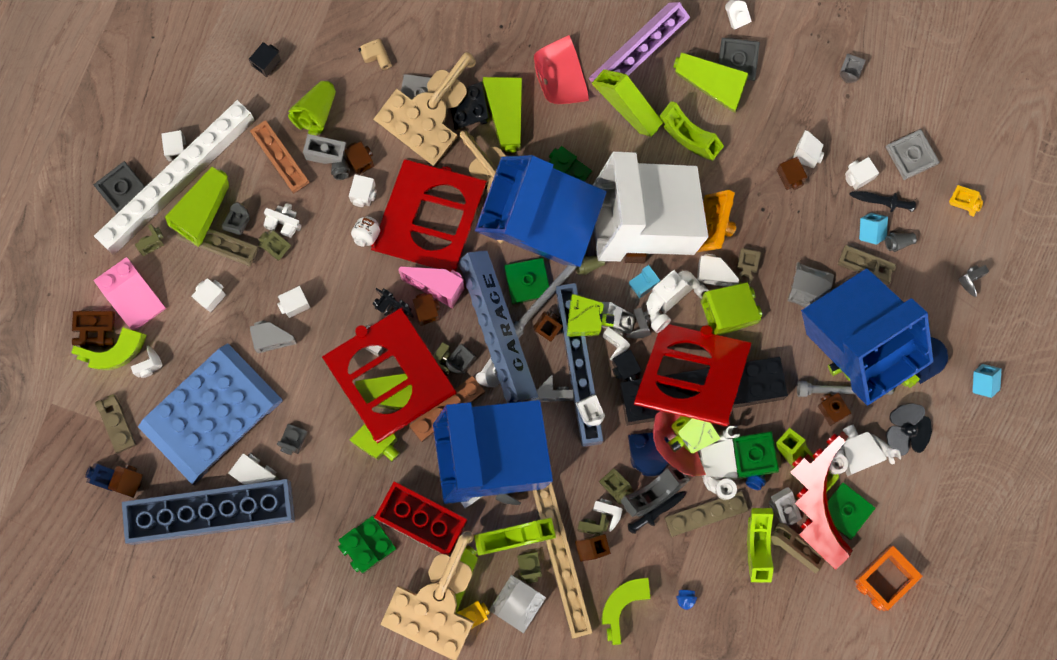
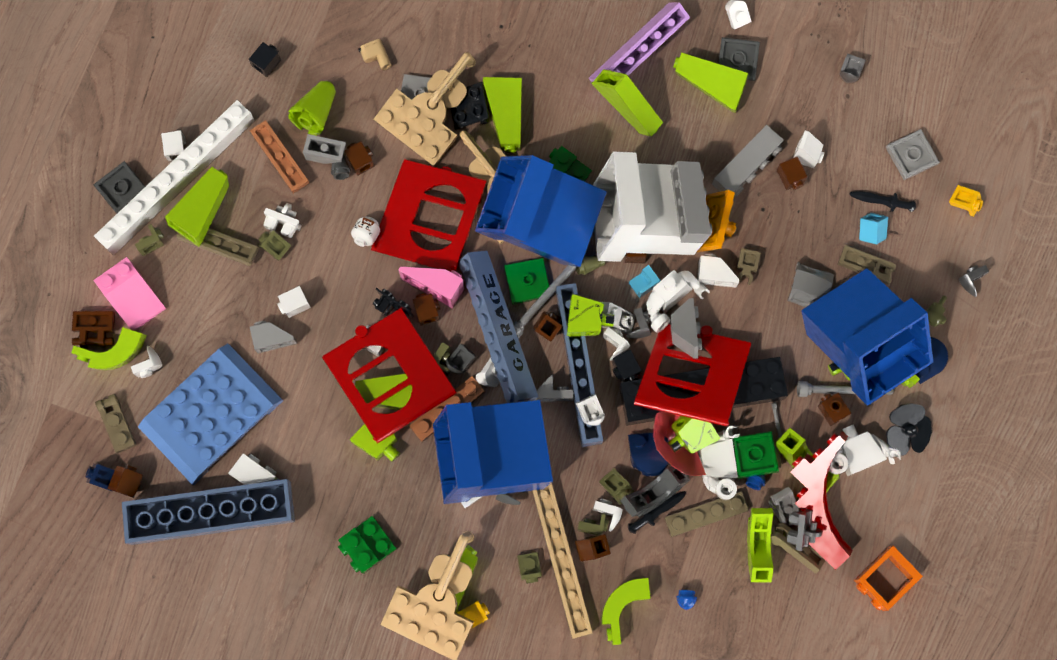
(209, 294): white brick -> none
(236, 219): dark grey plate -> none
(292, 439): dark grey bracket -> none
(362, 191): white brick -> none
(421, 519): red brick -> none
(514, 536): lime arch -> none
(517, 603): light grey slope -> none
(562, 70): coral piece -> none
(685, 328): none -> light grey slope
(688, 134): lime arch -> none
(690, 202): none -> light grey brick
(731, 308): lime slope -> none
(748, 161): none -> light grey brick
(774, 408): none -> light grey hinge
(806, 531): none -> dark grey hips
(848, 510): green plate -> none
(861, 173): white brick -> none
(898, 241): dark grey cone -> none
(936, 312): none -> olive piece
(987, 380): medium azure panel -> none

